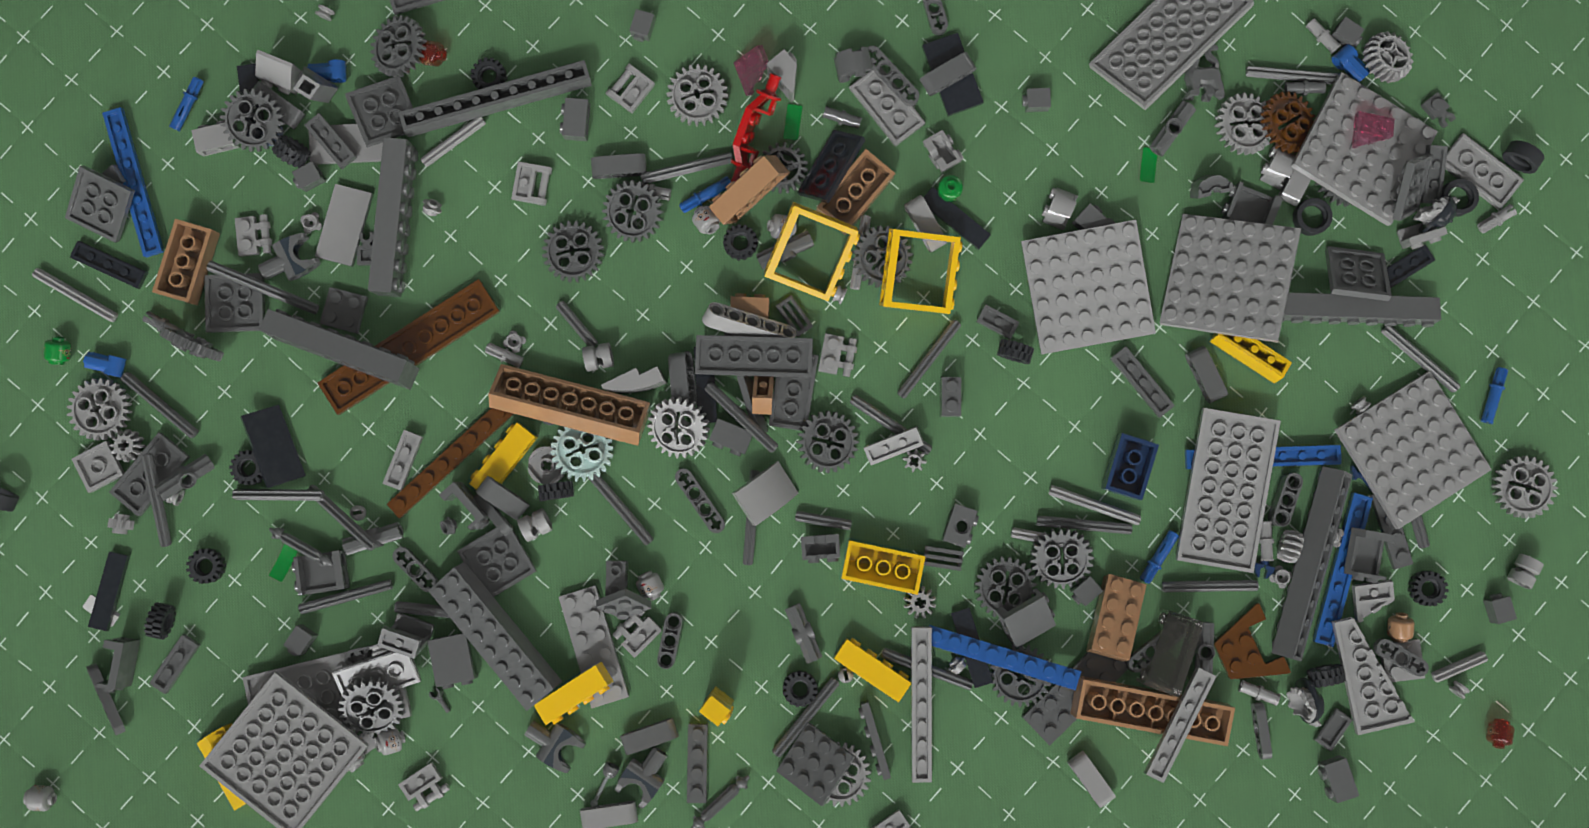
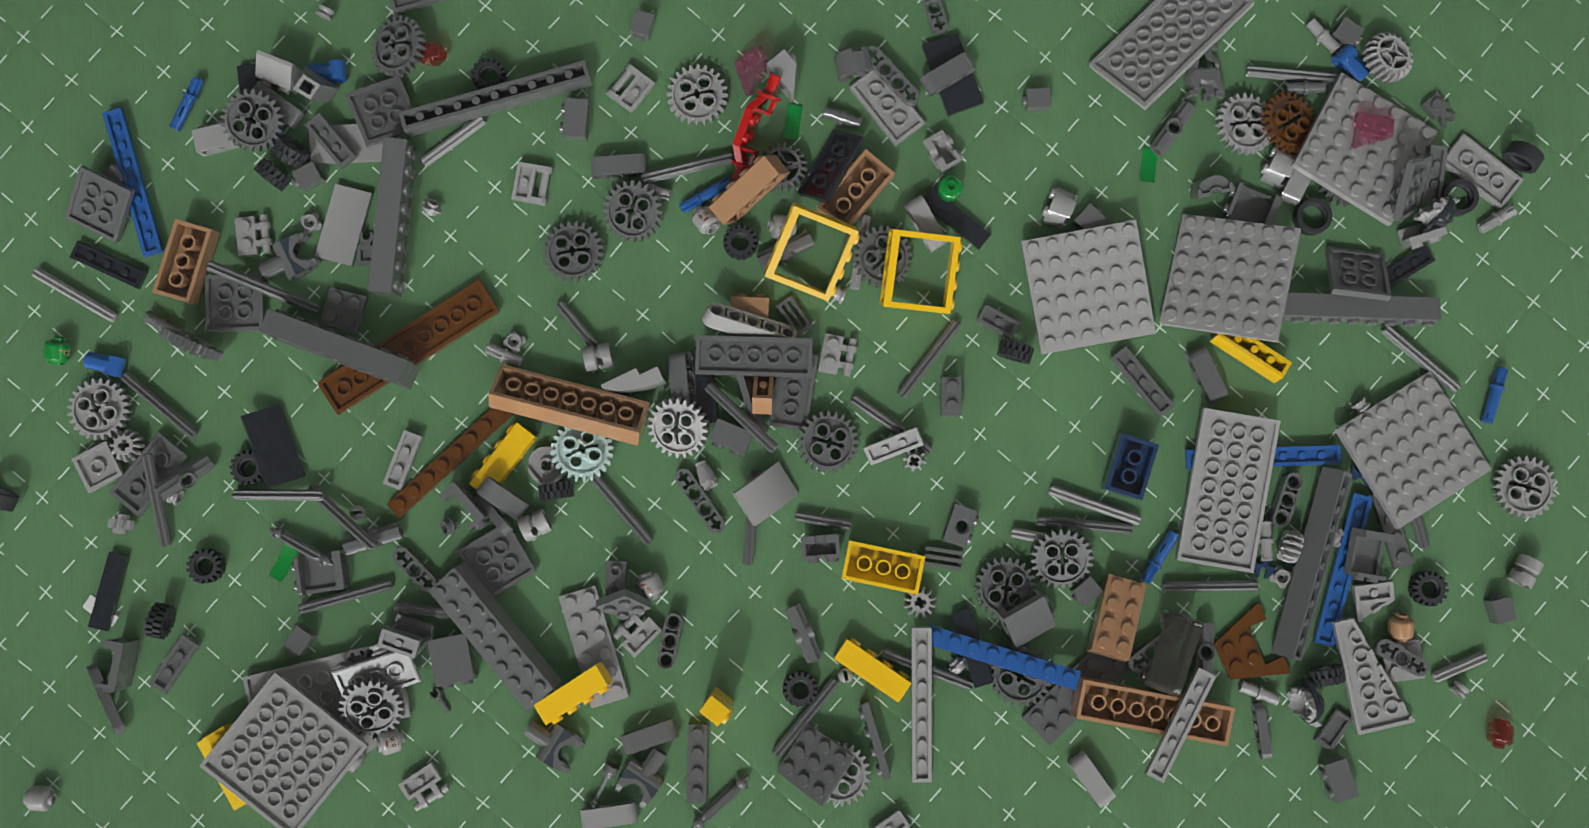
(272, 174): none -> black tyre
(706, 475): none -> light grey cone

